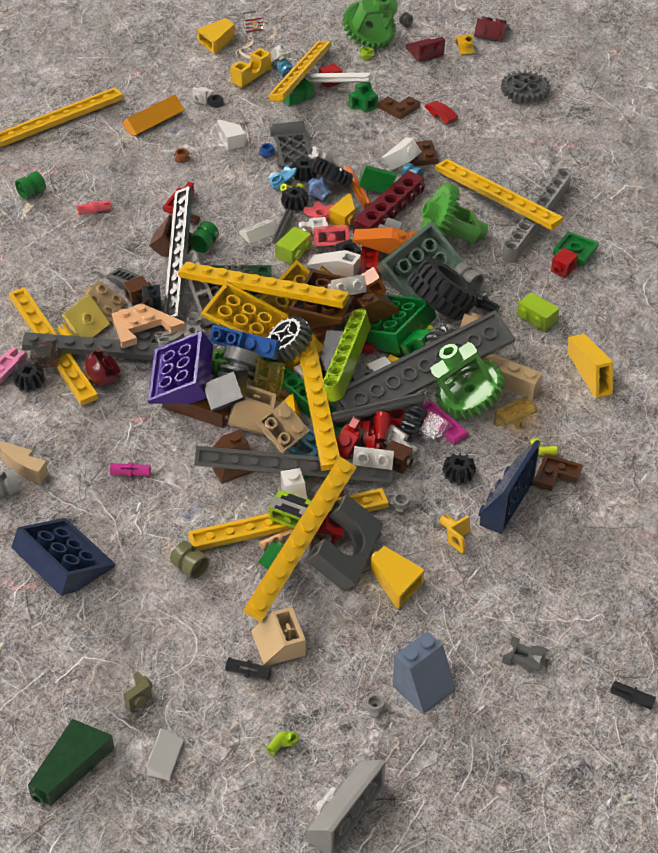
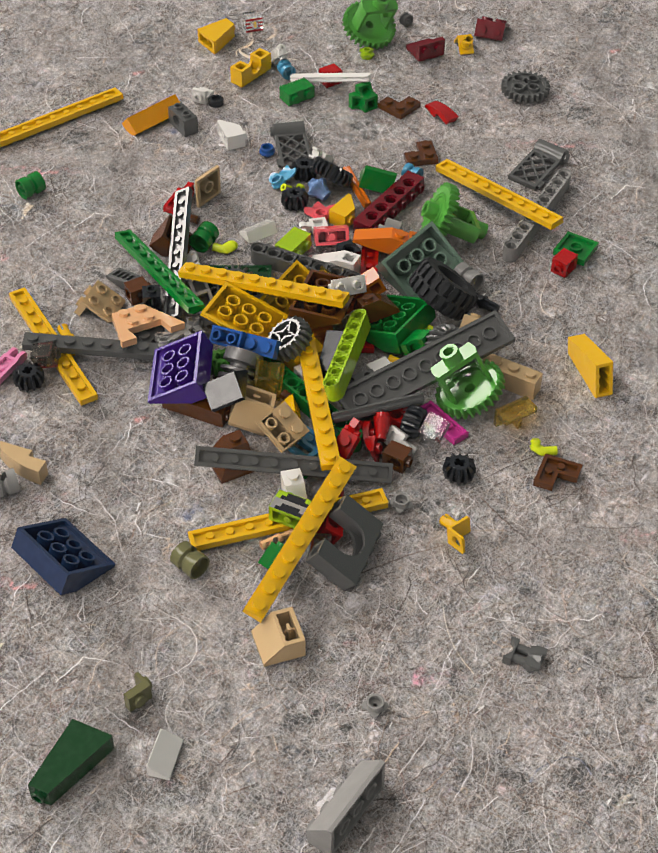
(85, 318): light yellow plate -> none
(93, 207): coral pin -> none
(101, 369): dark red cylinder -> none
(132, 469): dark pink pin -> none
(160, 272): none -> green plate
(181, 155): dark orange plate -> none
(183, 119): none -> dark grey brick
(207, 186): none -> tan slope
(225, 248): none -> neon yellow arm
(234, 666): black pin -> none
(282, 259): none -> dark grey beam
(282, 739): lime arm -> none
(283, 225): dark grey axle -> none
(299, 71): yellow plate -> none
(373, 458): white hinge -> none
(396, 575): yellow slope -> none
(402, 153): white slope -> none
(423, 673): sand blue slope -> none
(510, 490): dark blue slope -> none
(538, 311): lime brick -> none
(548, 153): none -> dark grey piece
(633, 695): black axle -> none

